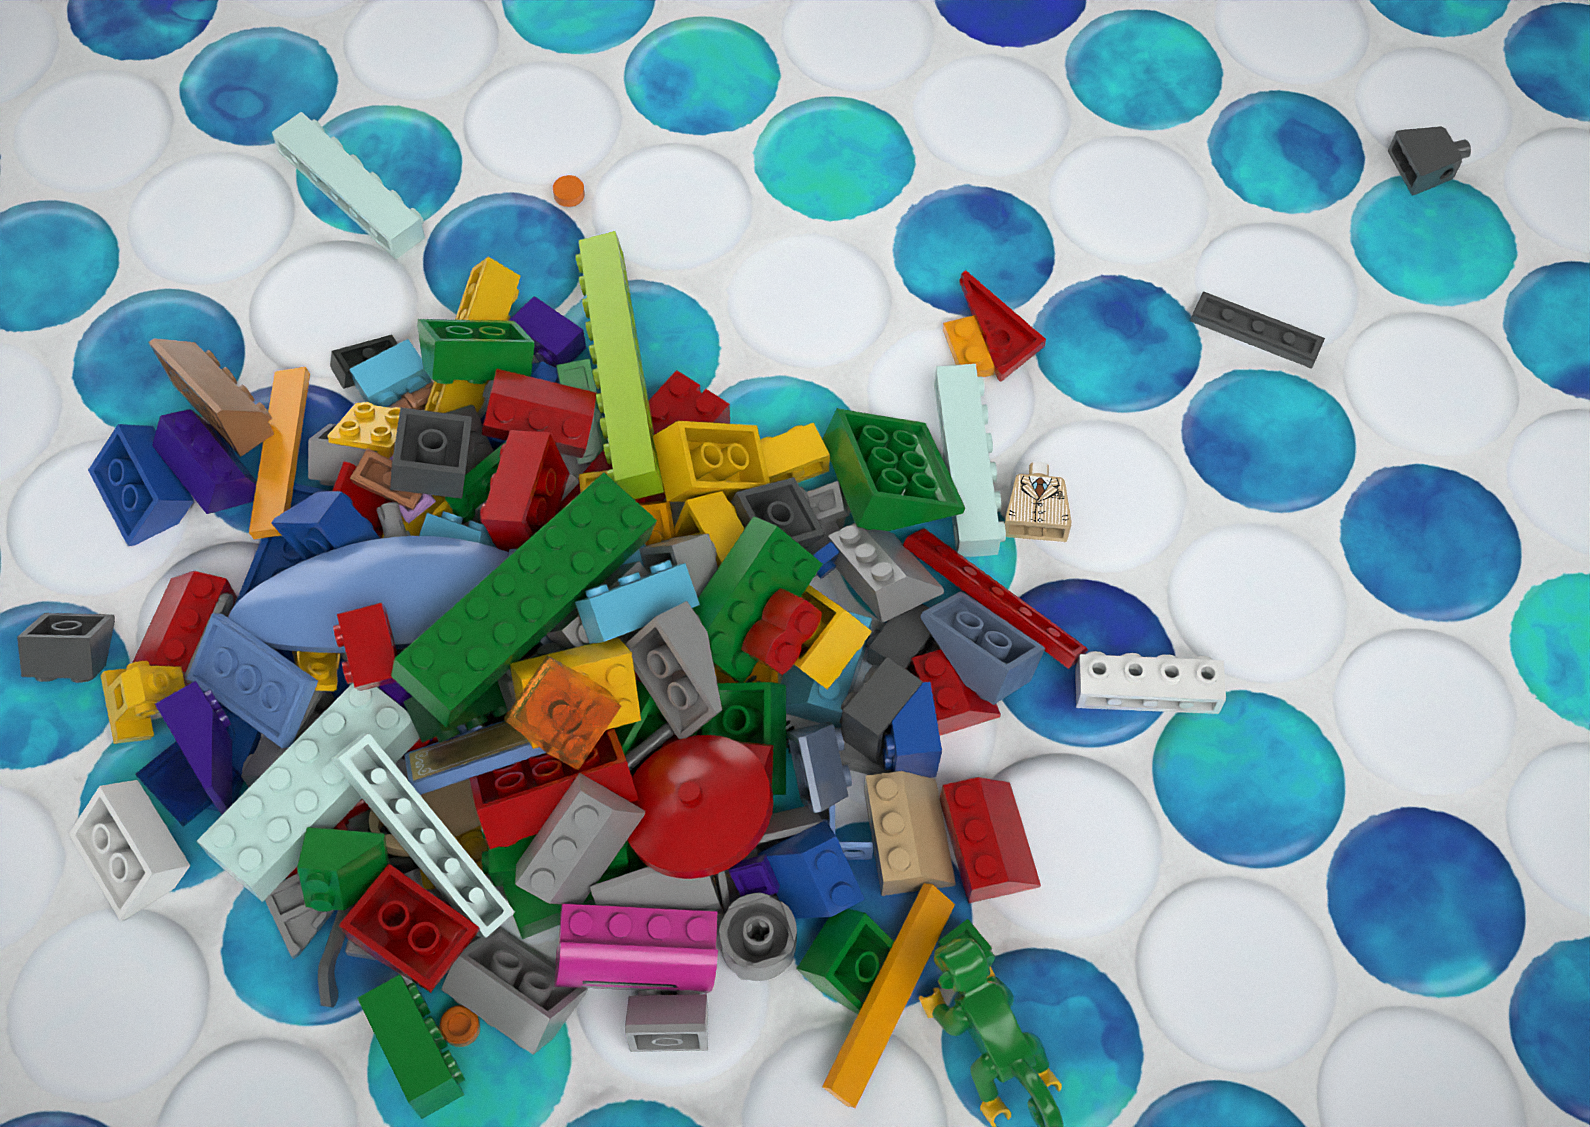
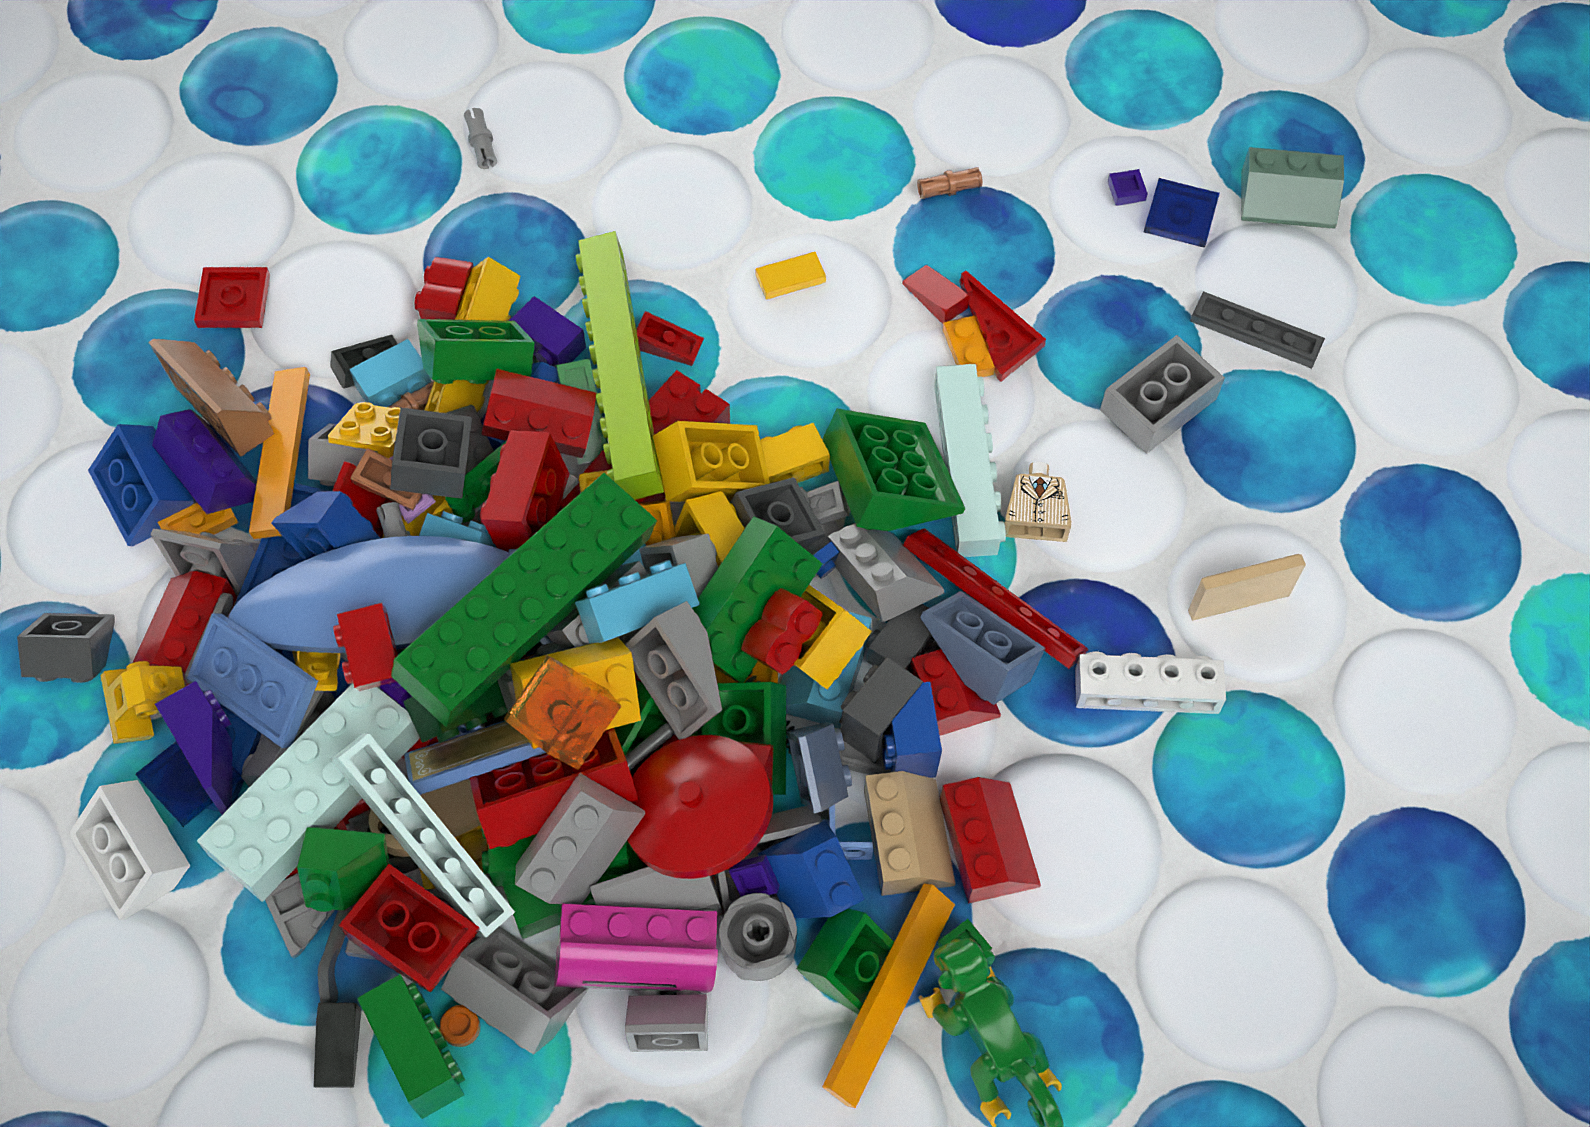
(195, 520): none -> light orange plate
(205, 554): none -> light grey slope
(232, 297): none -> red plate
(336, 1044): none -> pearl dark grey slope
(349, 184): light aqua brick -> none
(443, 288): none -> red brick
(480, 138): none -> light grey pin
(568, 191): orange tile -> none
(667, 339): none -> red slope
(790, 275): none -> yellow tile
(937, 293): none -> slope
(949, 183): none -> nougat pin
(1127, 187): none -> dark purple plate
(1161, 394): none -> light grey brick
(1181, 212): none -> clear blue tile
(1246, 586): none -> tan tile
(1291, 187): none -> sand green slope
(1427, 157): dark grey torso -> none

